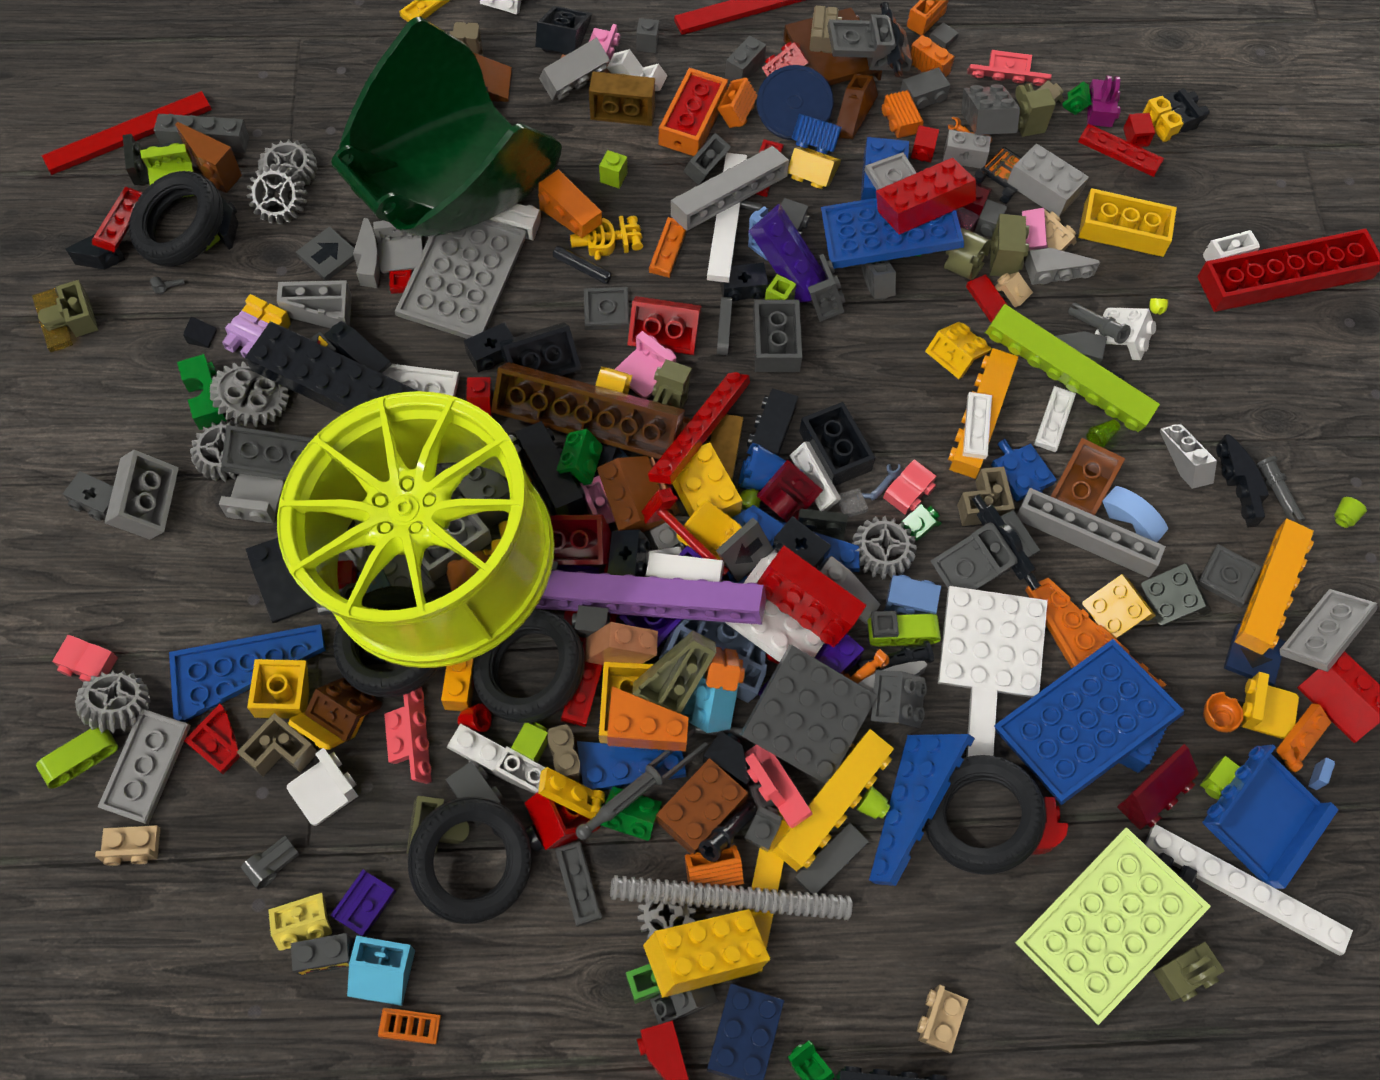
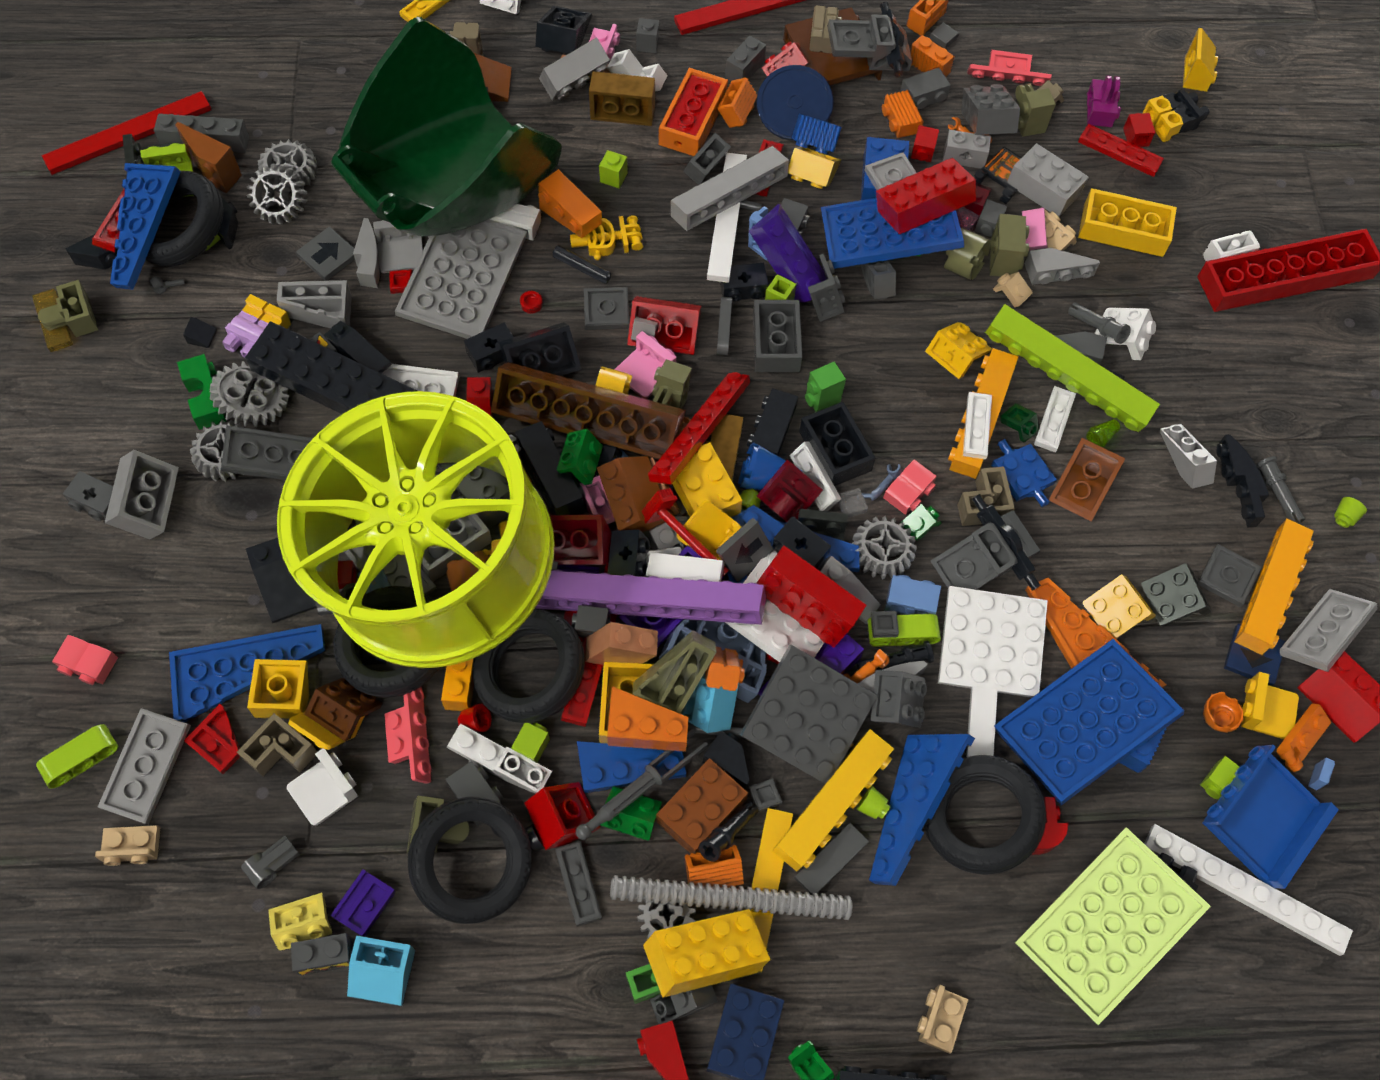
(112, 701): light grey gear -> none
(140, 214): none -> blue wing
(253, 499): light grey bracket -> none
(384, 1033): orange slope -> none
(531, 302): none -> red tile
(563, 751): dark tan brick -> none
(570, 793): yellow plate -> none
(647, 326): none -> light grey slope
(667, 248): orange tile -> none
(764, 827): dark grey bracket -> none
(776, 785): coral bracket -> none
(825, 387): none -> bright green brick
(856, 104): reddish brown slope -> none
(986, 296): red tile -> none
(1021, 420): none -> dark green bracket
(1078, 98): green bracket -> none
(1090, 533): light grey brick -> none
(1133, 509): light blue brick -> none
(1158, 305): neon yellow hinge -> none
(1160, 789): dark red slope -> none
(1188, 972): olive brick -> none
(1200, 63): none -> yellow slope

